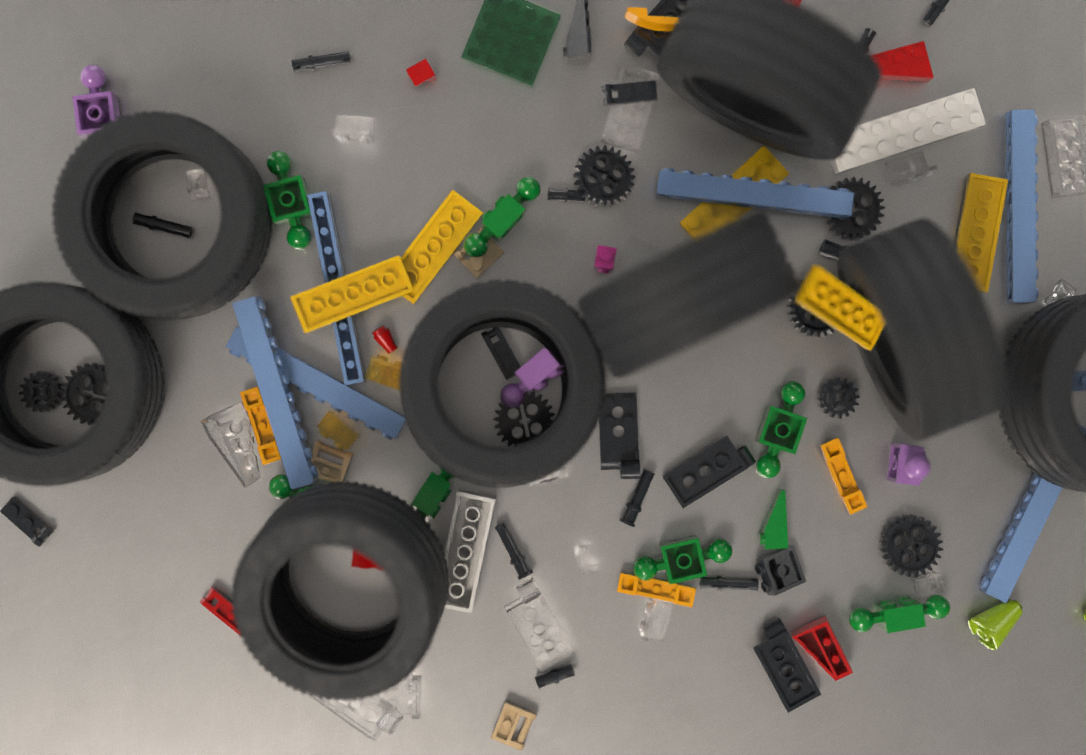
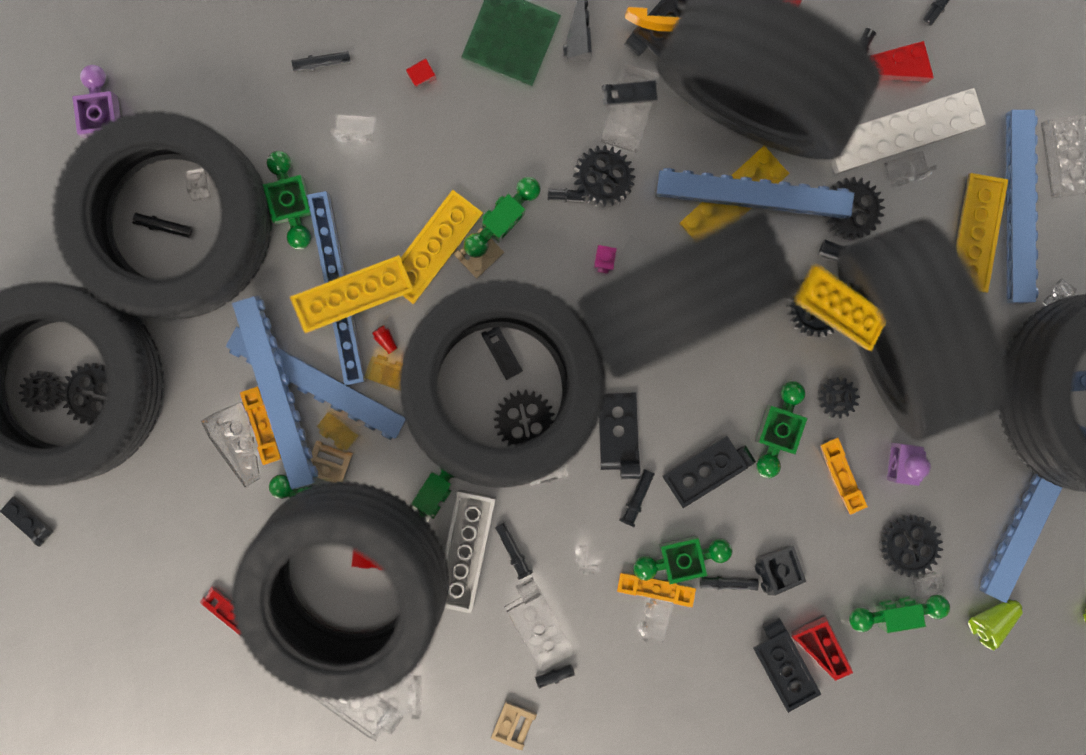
(533, 377): medium lavender brick -> none
(774, 528): green slope -> none

